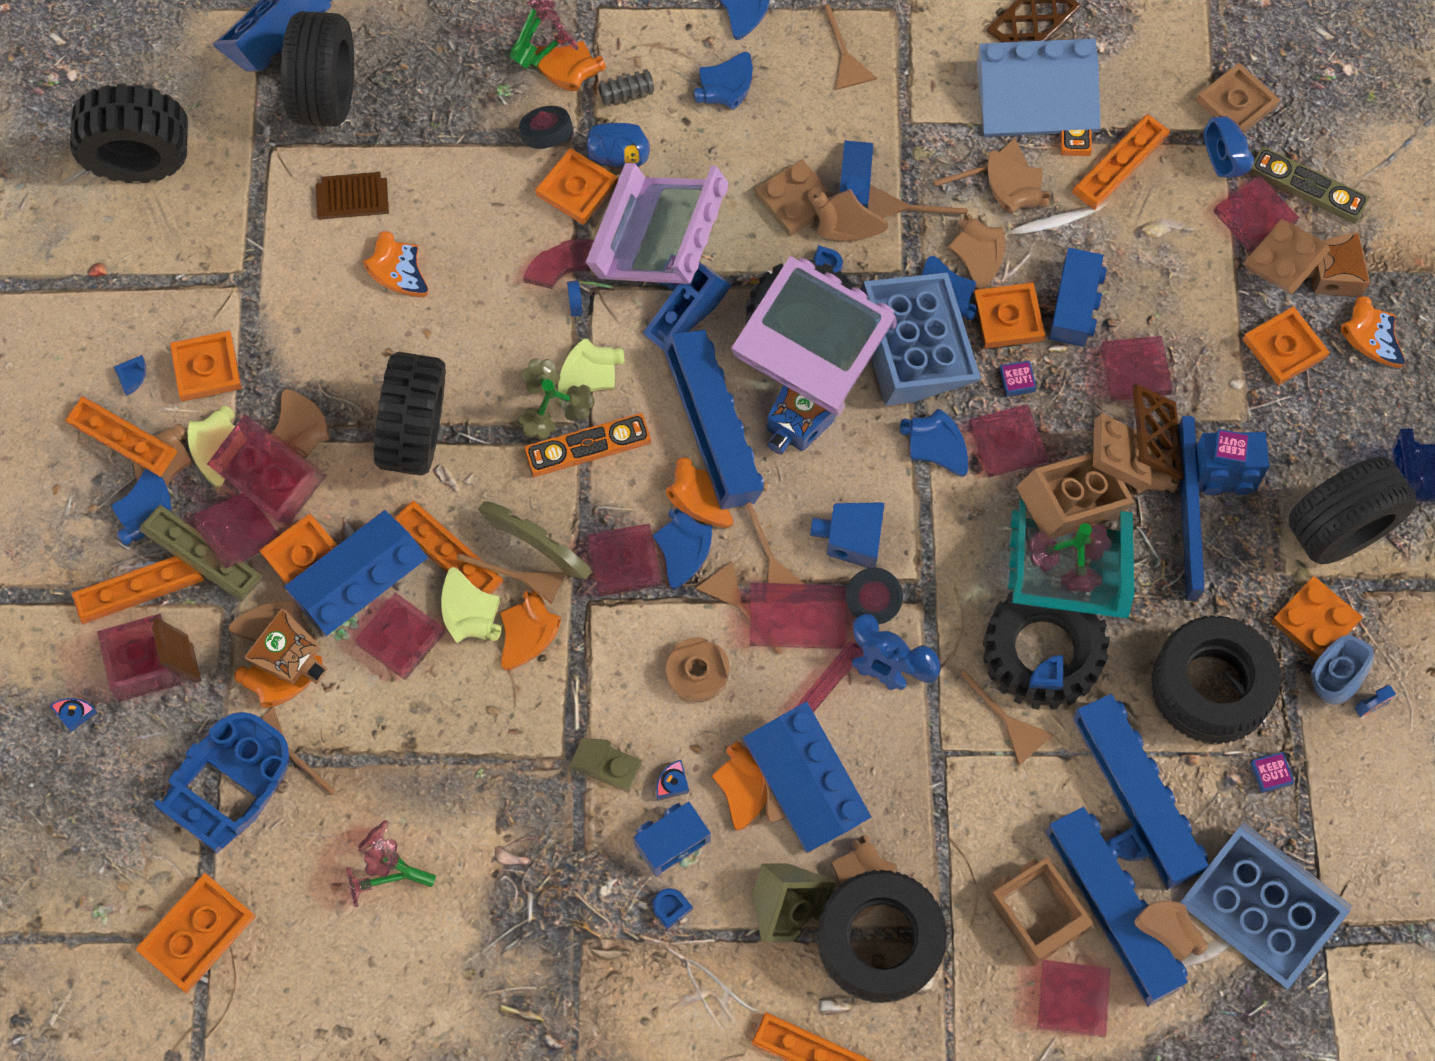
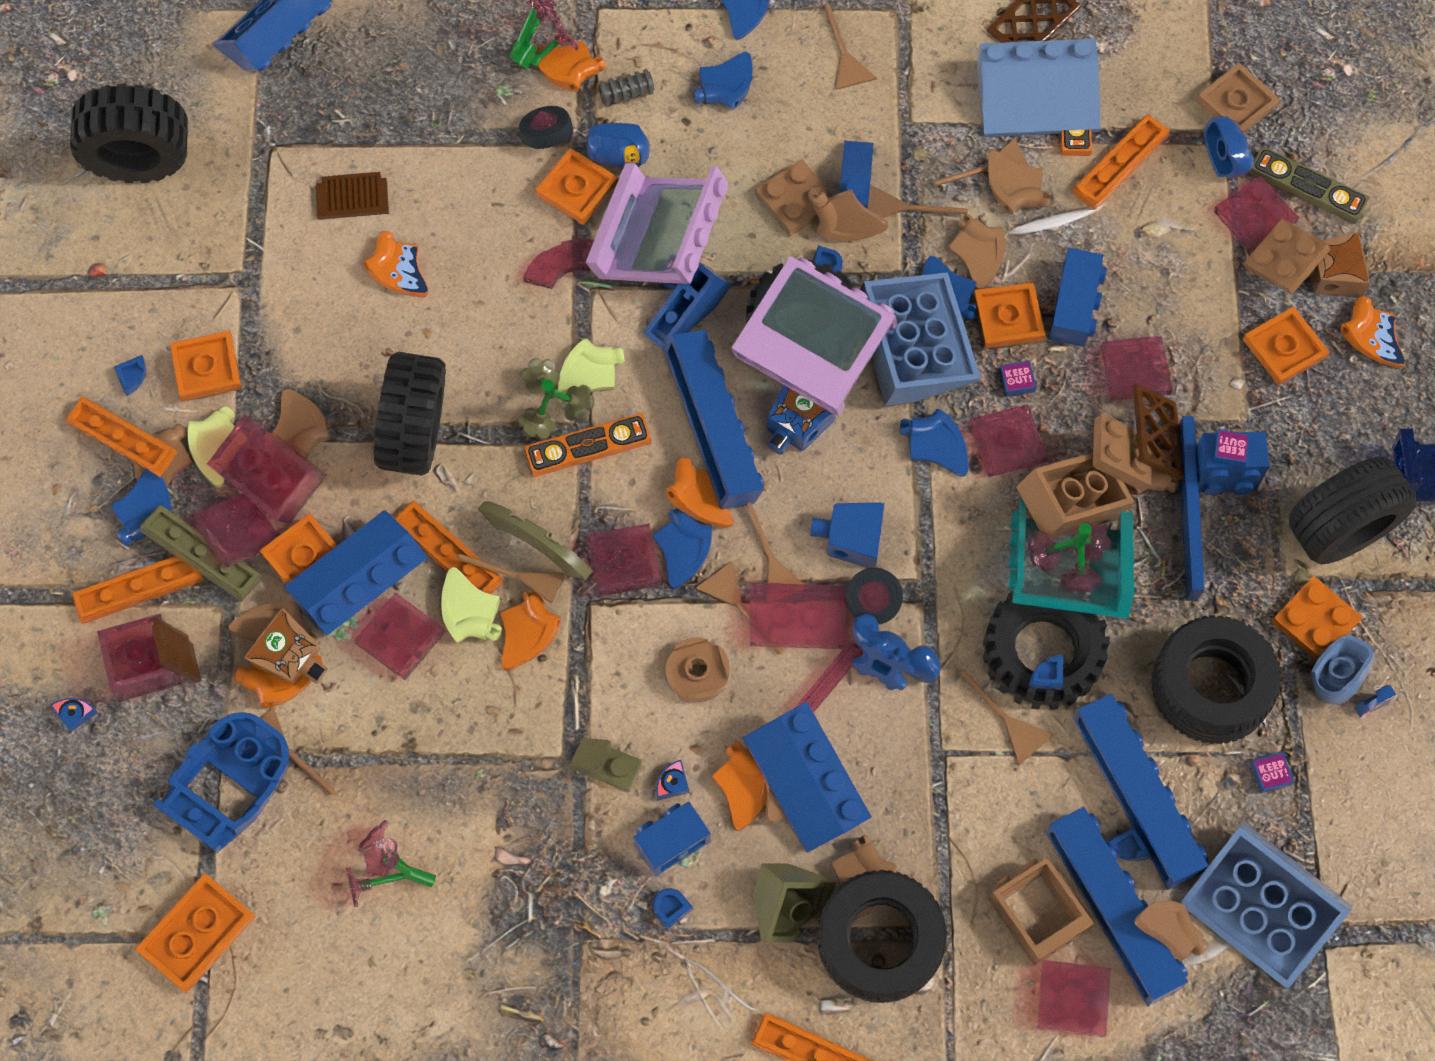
(317, 68): black tyre -> none
(575, 298): blue tile -> none

